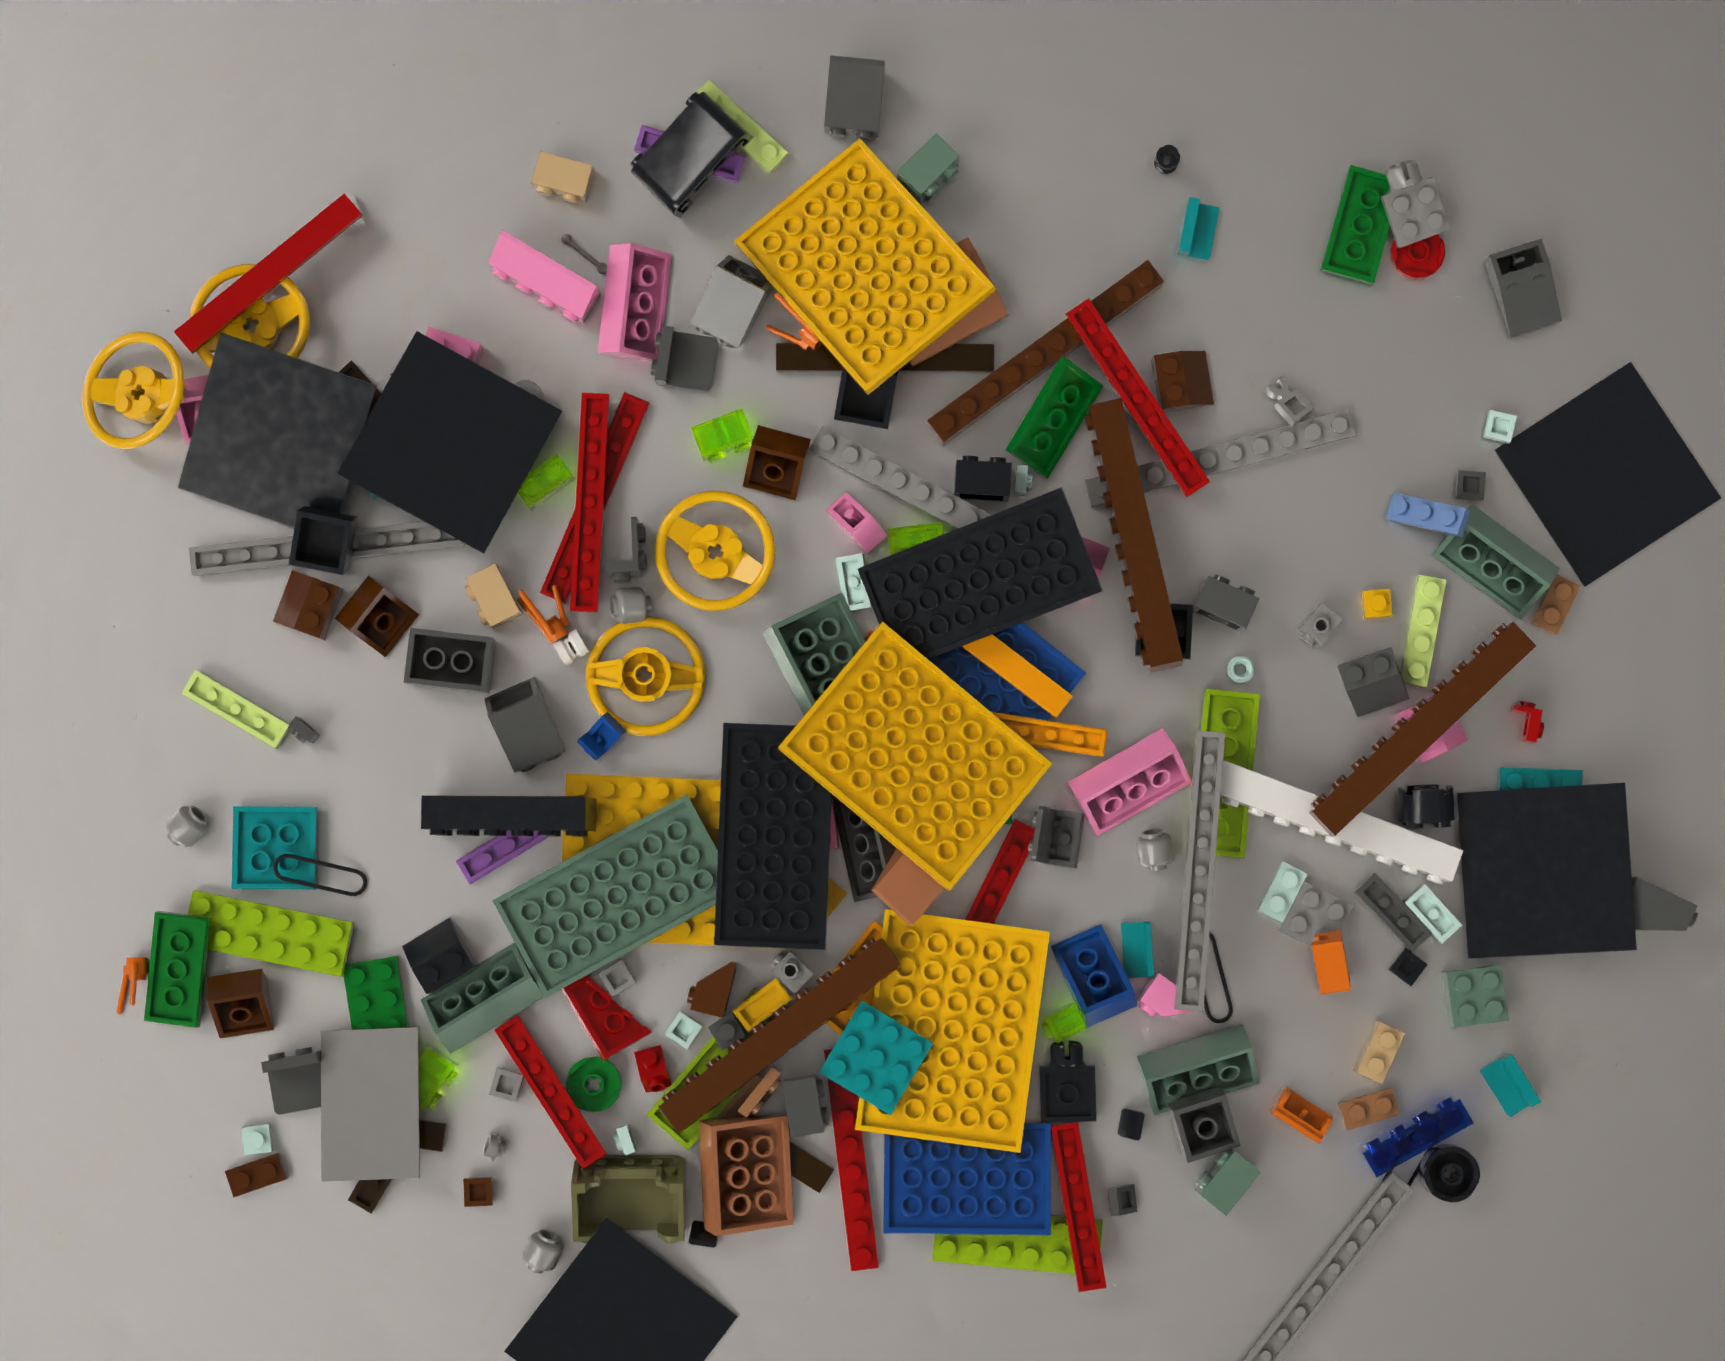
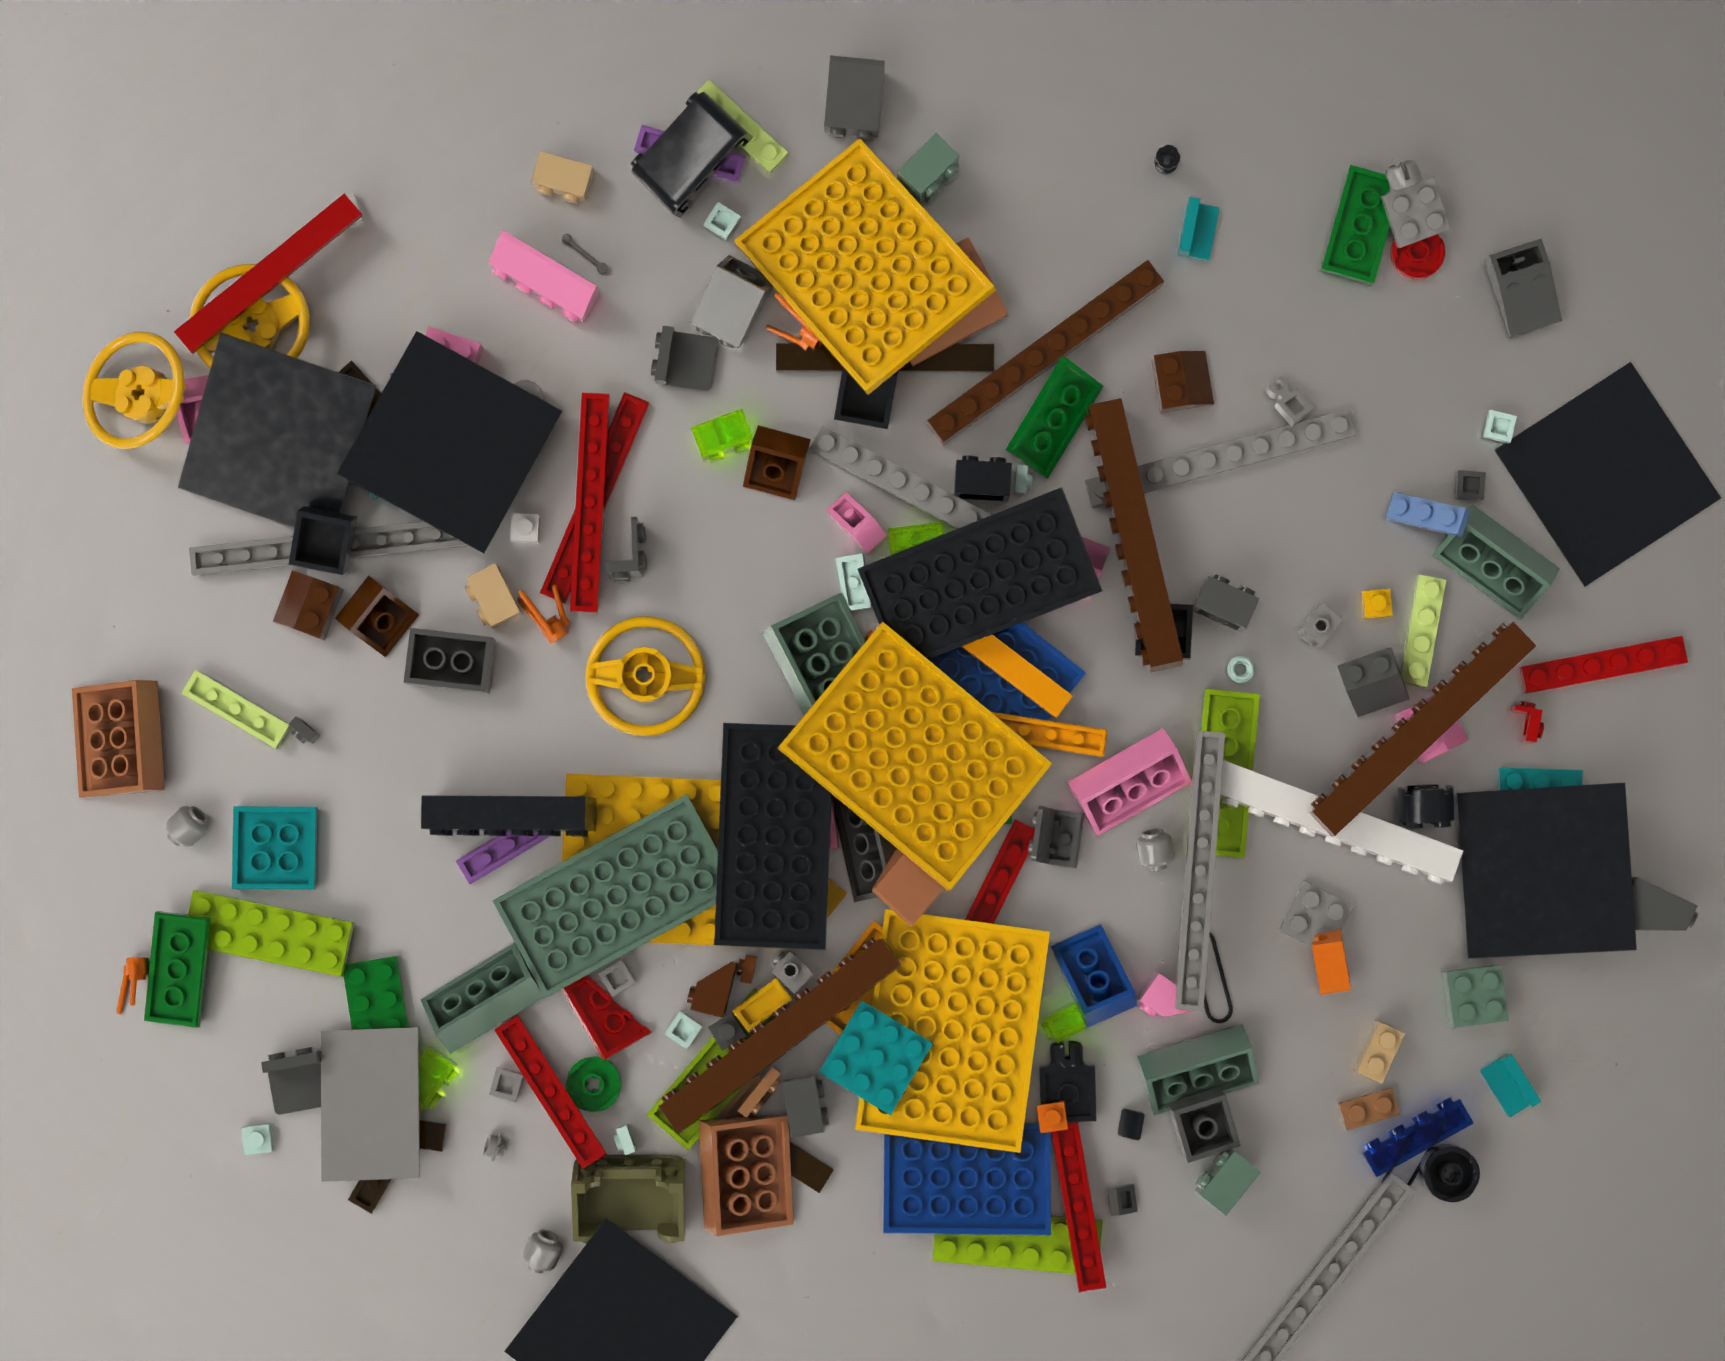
(118, 738): none -> nougat slope
(240, 1003): reddish brown slope -> none
(256, 1175): reddish brown plate -> none
(316, 885): black piece -> none
(438, 956): black slope -> none
(478, 1191): reddish brown plate -> none
(524, 725): dark grey slope -> none
(525, 528): none -> white plate
(545, 482): clear neon green brick -> none
(566, 652): white wheel -> none
(601, 736): blue bracket -> none
(630, 605): light grey head -> none
(634, 301): bright pink slope -> none
(653, 1069): red bracket -> none
(698, 541): yellow piece -> none
(701, 1237): black slope -> none
(722, 221): none -> light aqua plate
(746, 968): none -> dark orange plate
(853, 1177): red plate -> none
(1052, 1117): none -> orange plate
(1137, 397): red plate -> none
(1137, 949): teal panel -> none
(1282, 892): light aqua plate -> none
(1302, 1115): orange hinge -> none
(1393, 912): dark grey plate -> none
(1407, 967): black tile -> none
(1433, 913): light aqua plate -> none
(1555, 605): medium nougat plate -> none
(1603, 664): none -> red plate

